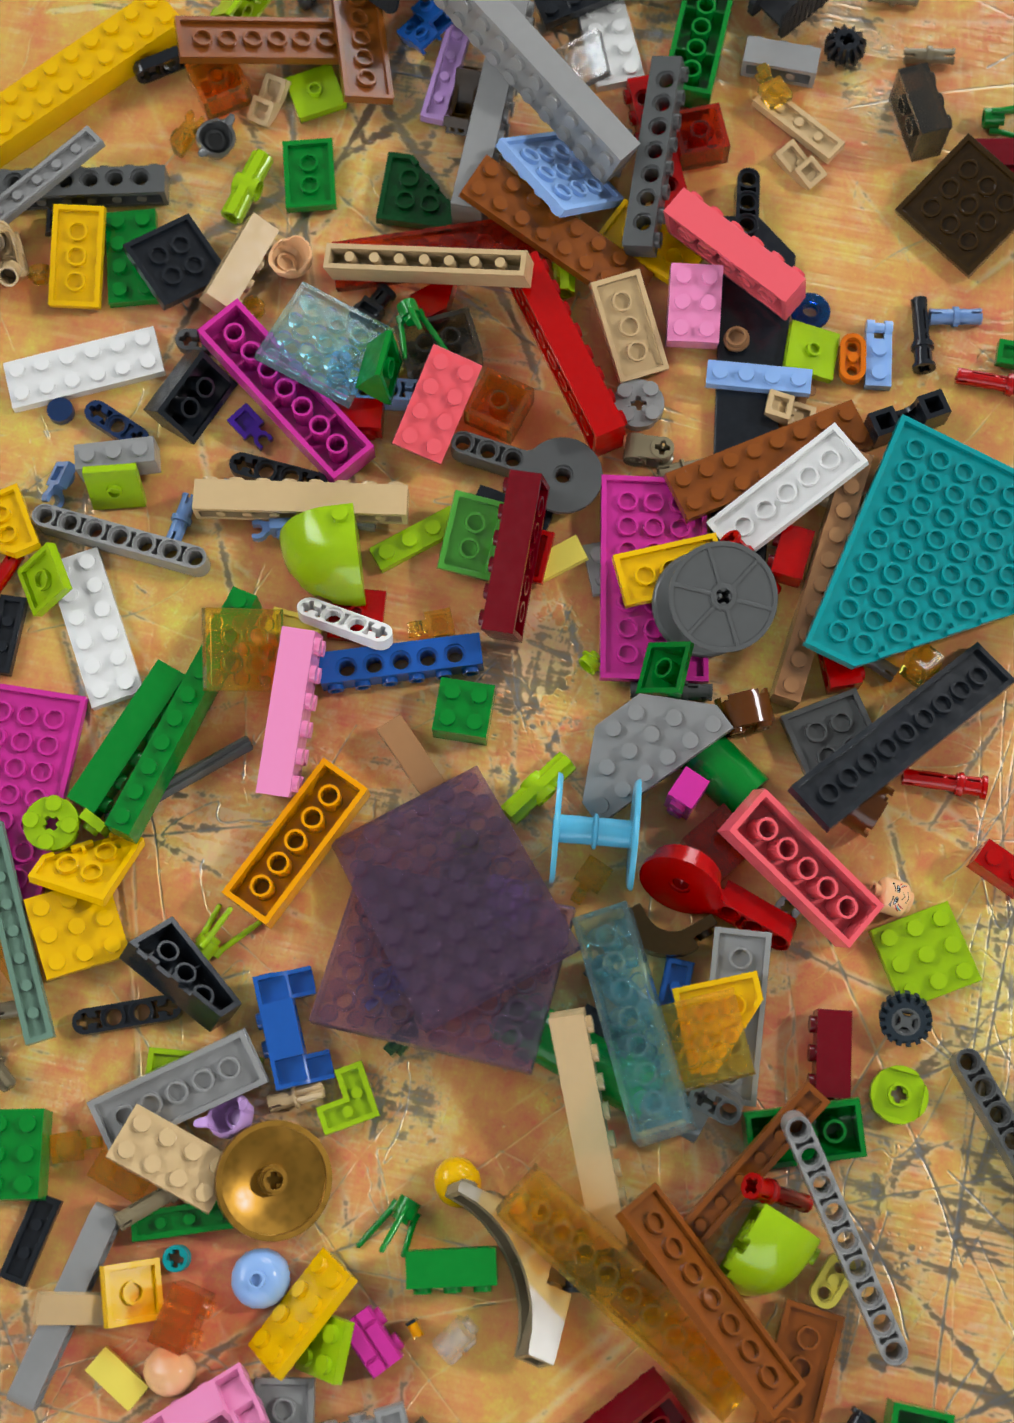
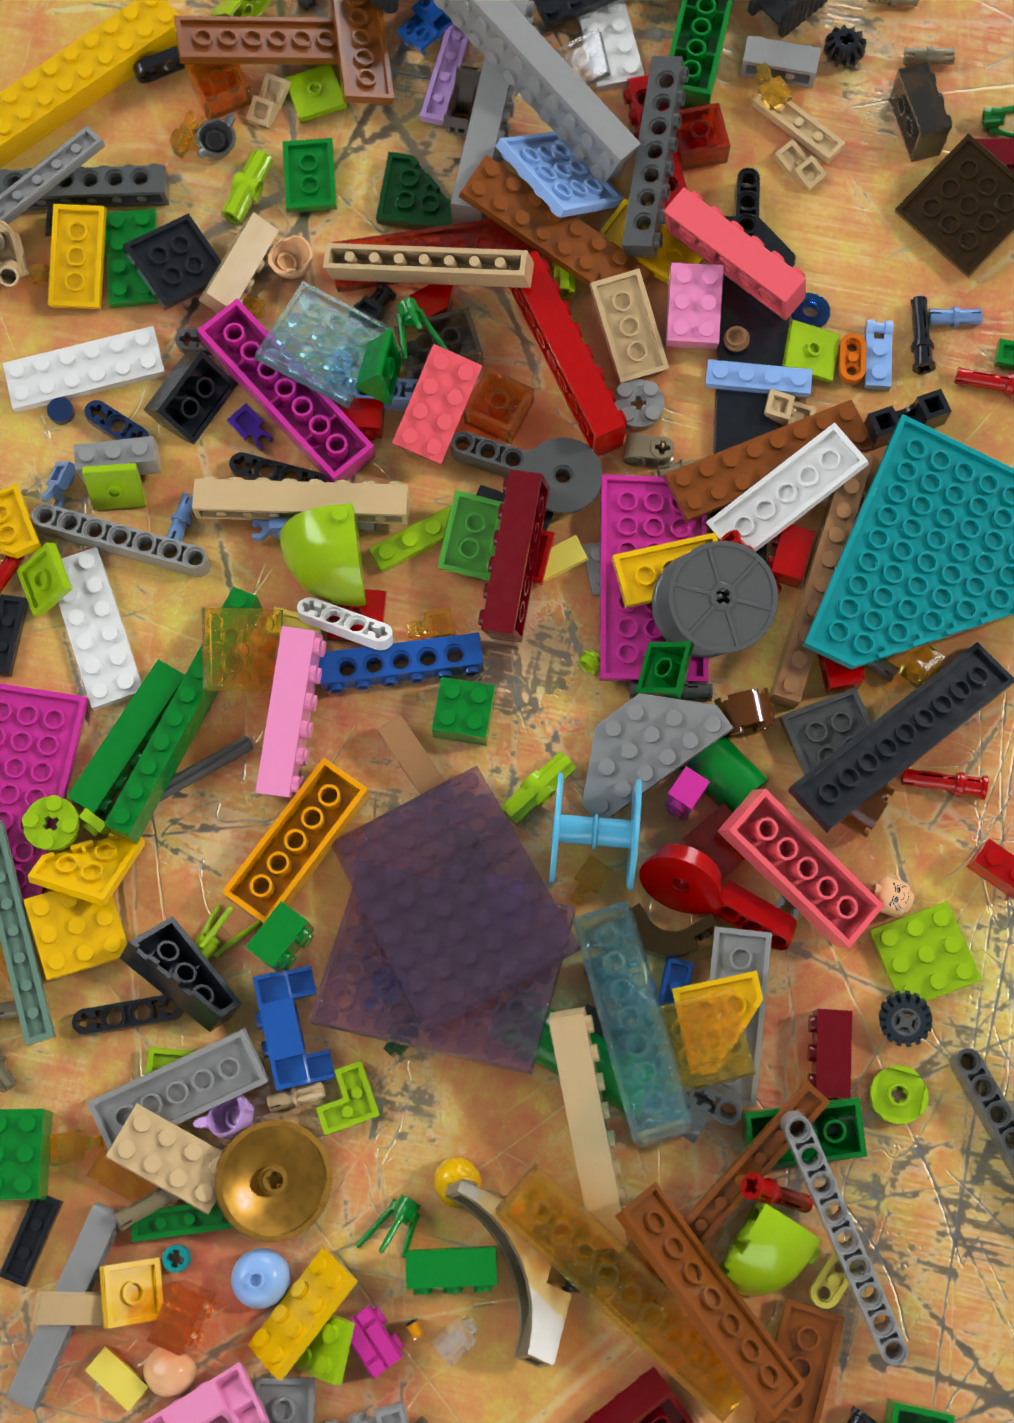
(281, 938): none -> green brick

